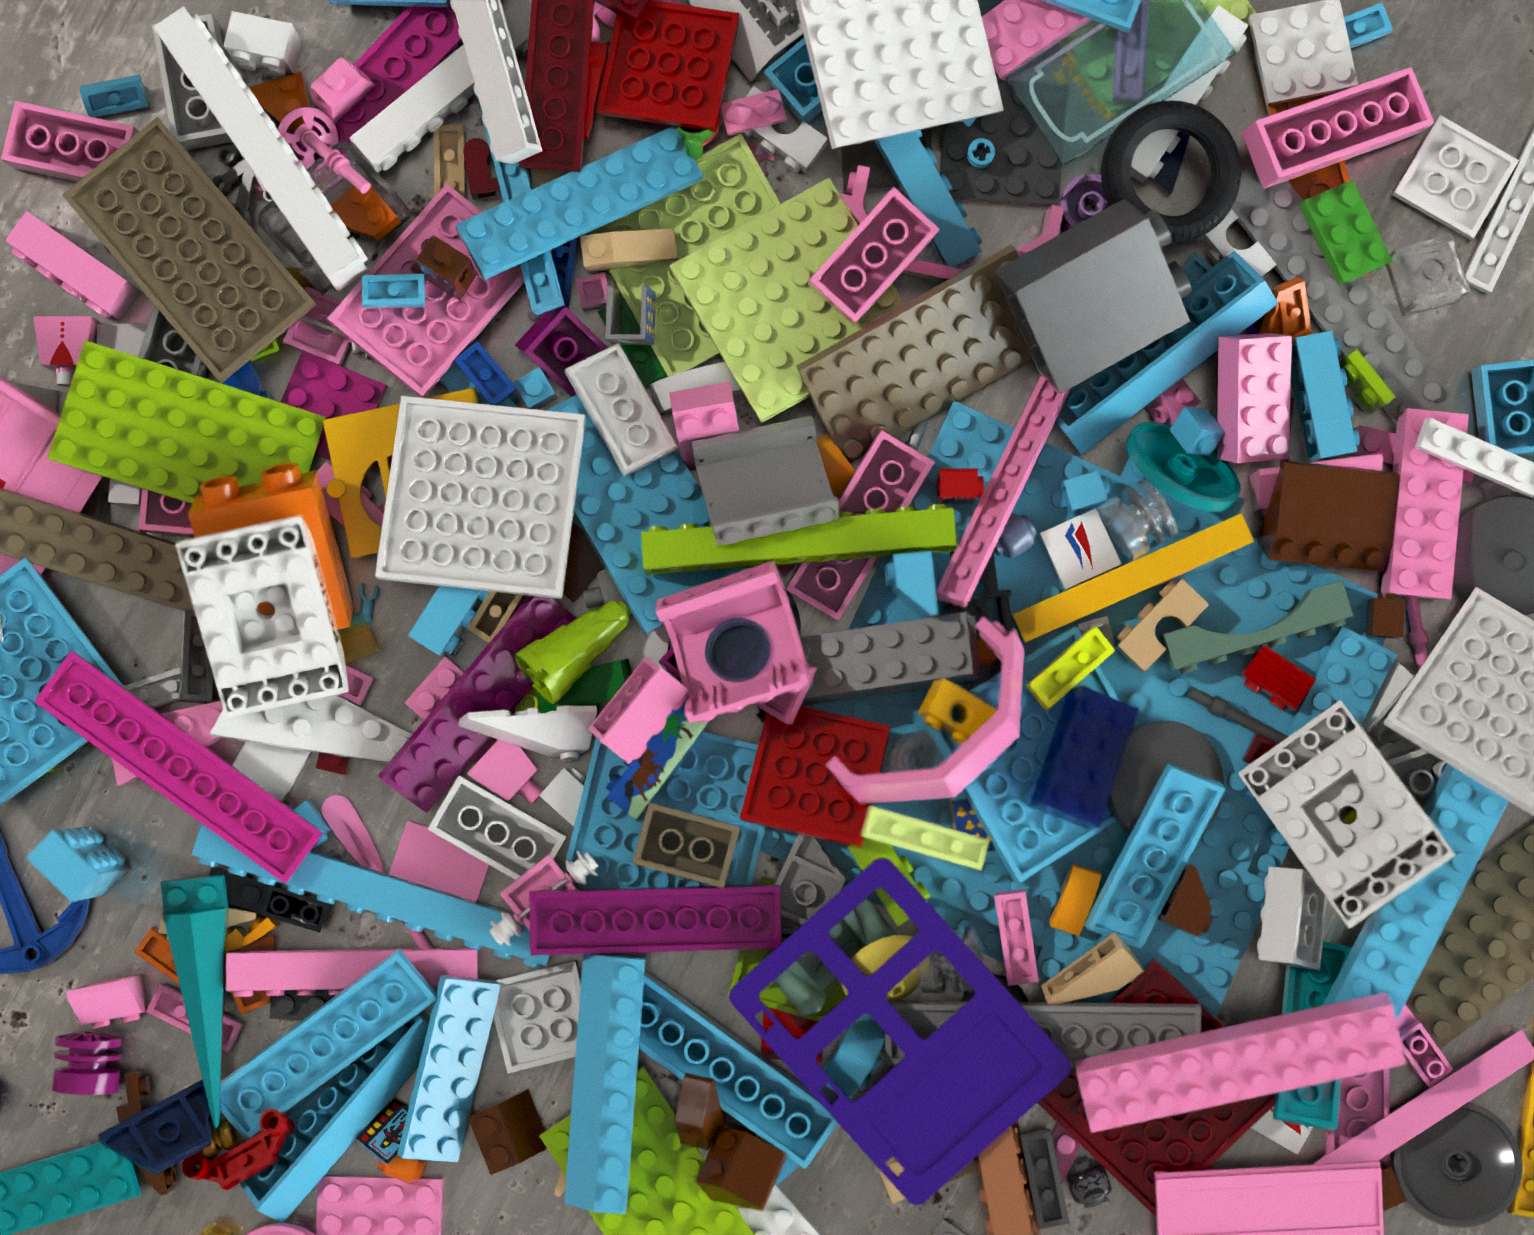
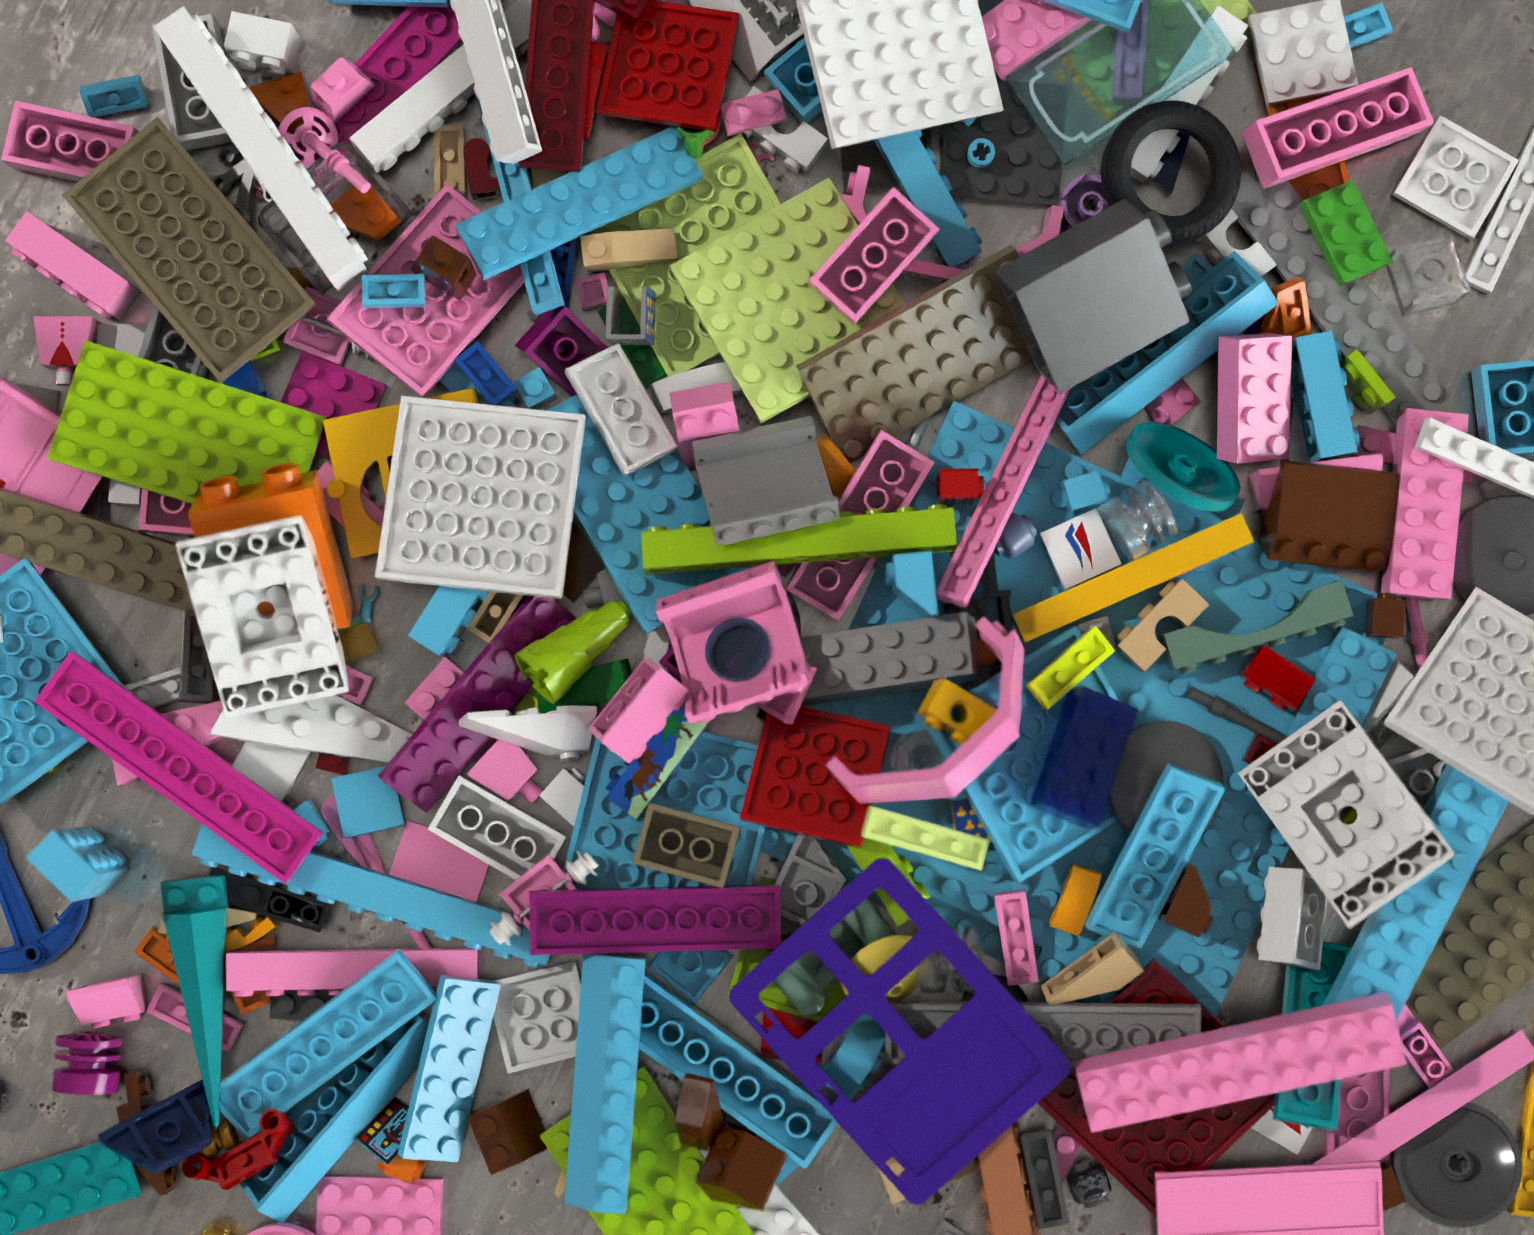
(366, 803): none -> medium azure tile
(690, 970): none -> medium azure tile
(1197, 431): medium azure brick -> none

